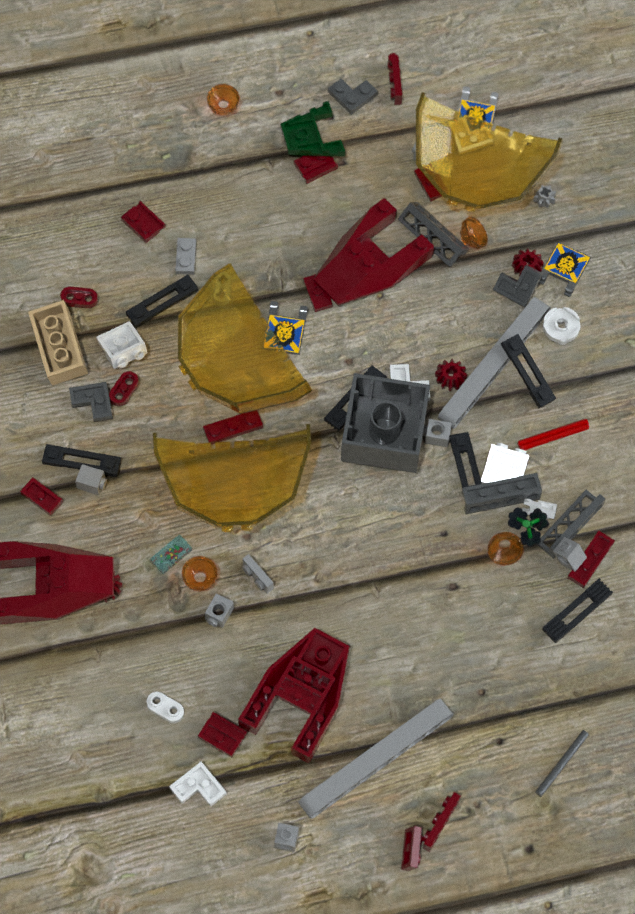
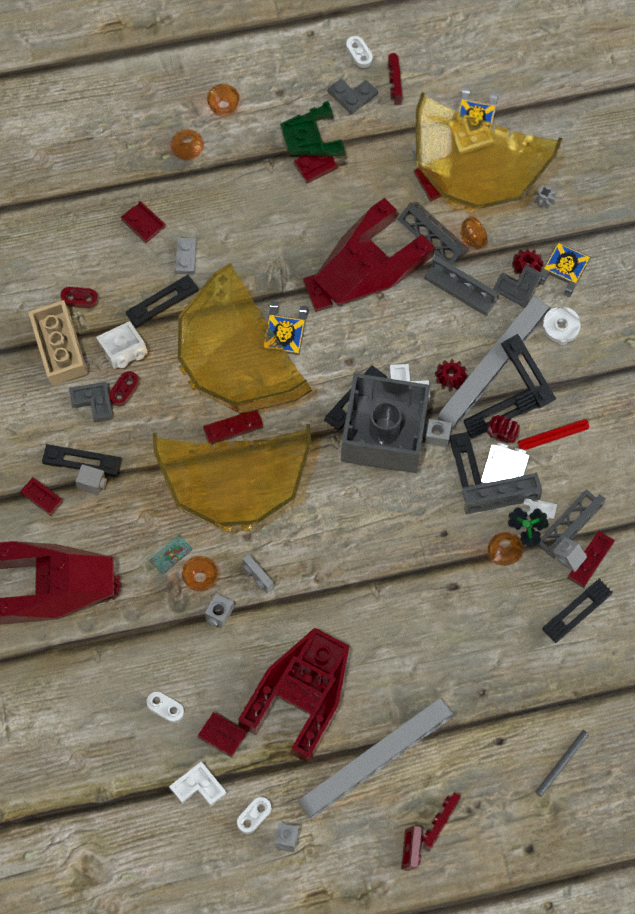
(187, 150): none -> clear orange piece
(253, 815): none -> white plate
(359, 53): none -> white plate
(461, 286): none -> dark grey fence
(503, 429): none -> dark red gear
(524, 402): none -> black container

